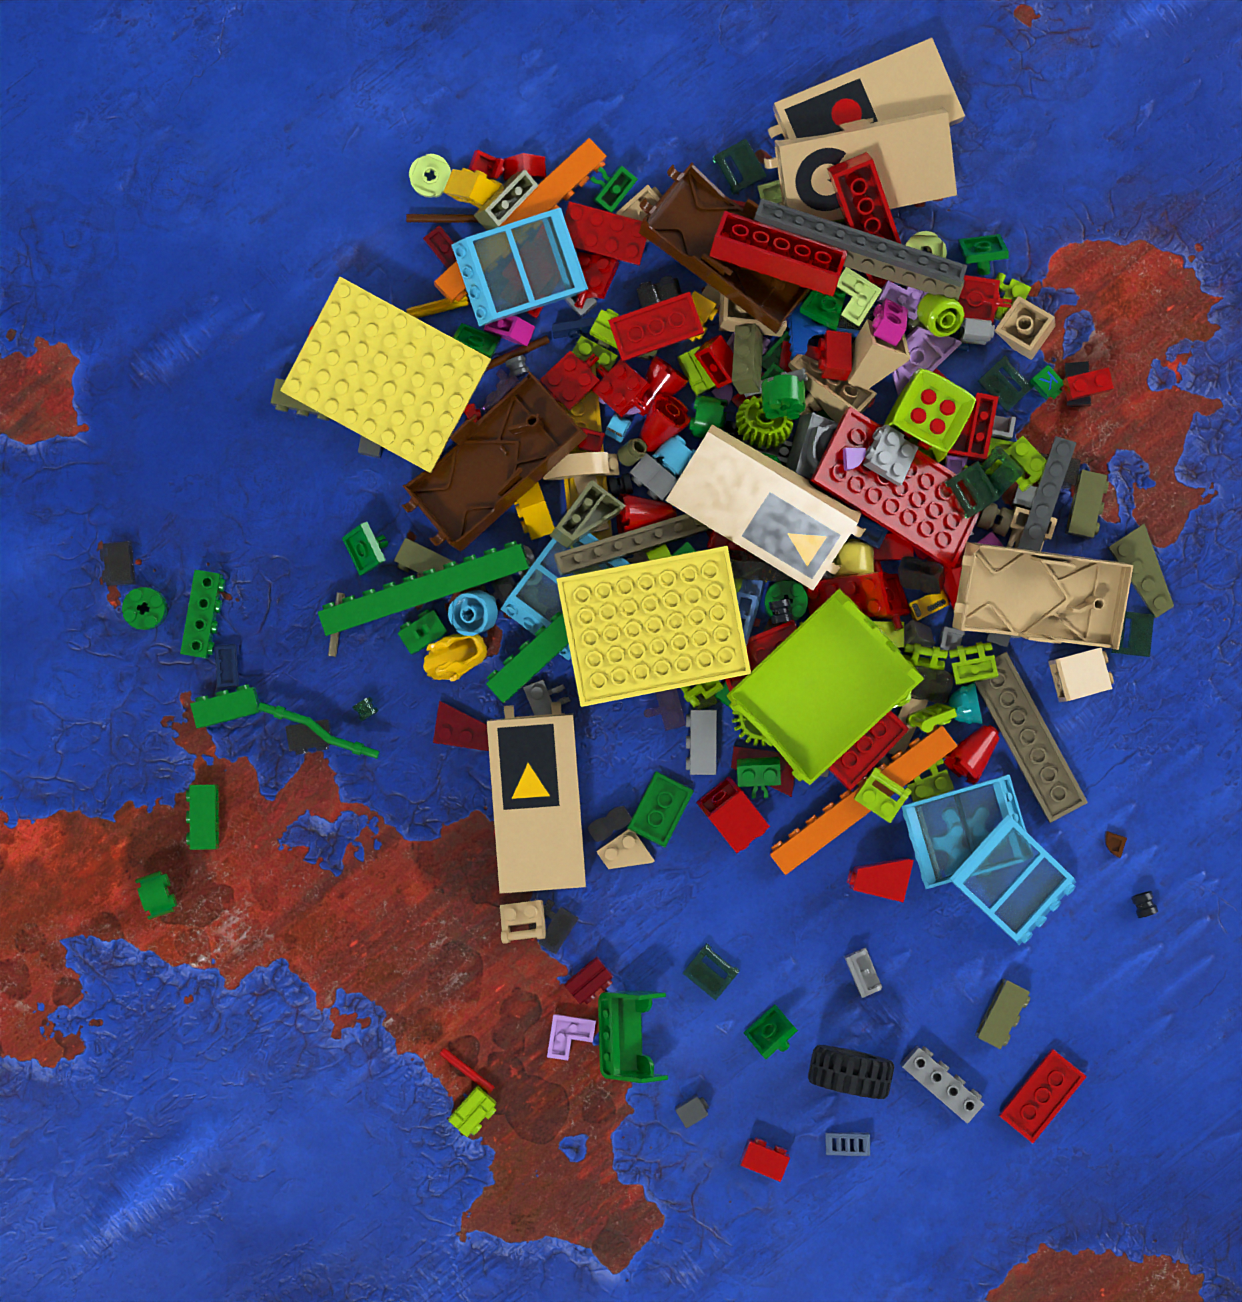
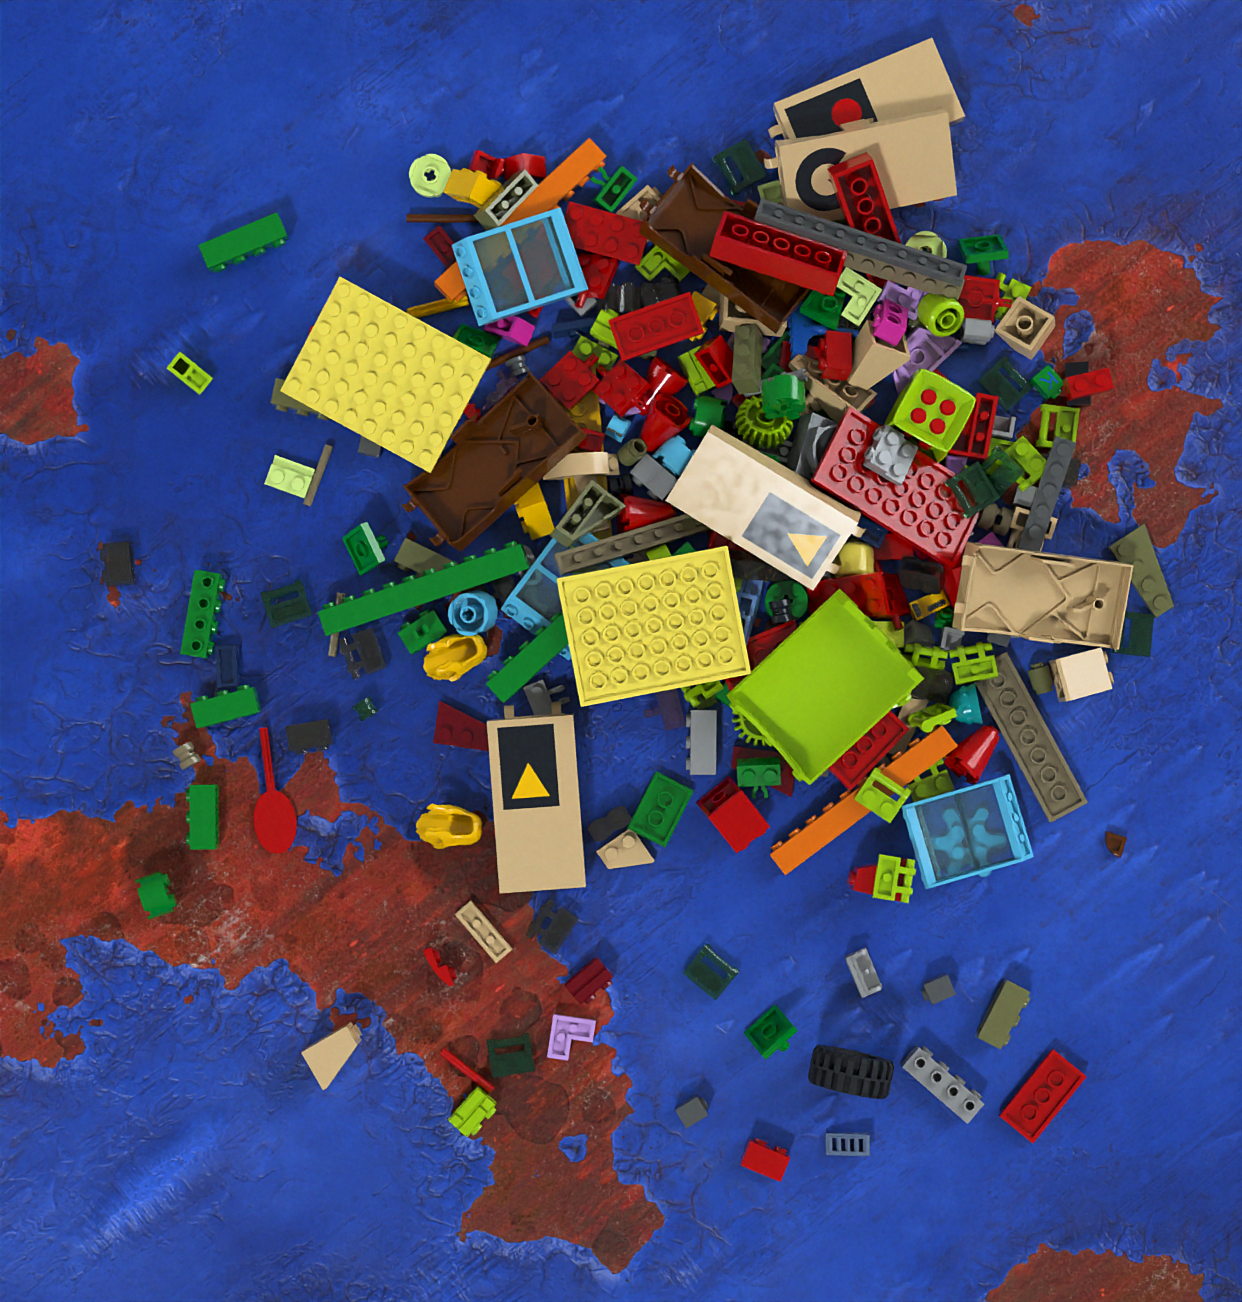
(132, 608): green brick -> none
(186, 755): none -> dark tan wheel
(189, 373): none -> lime brick
(244, 242): none -> green brick
(274, 813): none -> red piece
(289, 476): none -> yellowish green plate
(289, 610): none -> clear green plate
(318, 475): none -> dark tan bar
(331, 1053): none -> tan slope
(356, 748): green bar -> none
(369, 652): none -> clear smoke plate
(444, 972): none -> red slope
(449, 826): none -> yellow hair
(483, 931): none -> tan tile
(511, 1062): none -> clear green plate
(522, 914): tan plate -> none
(621, 299): none -> clear smoke brick
(622, 1036): green windscreen -> none
(656, 261): none -> lime plate
(853, 457): tile -> none
(887, 876): none -> lime plate
(937, 989): none -> dark grey brick
(944, 618): none -> green plate
(1013, 880): window -> none
(1040, 678): none -> olive brick
(1065, 424): none -> lime plate
(1087, 504): olive brick -> none
(1144, 904): black wheel -> none

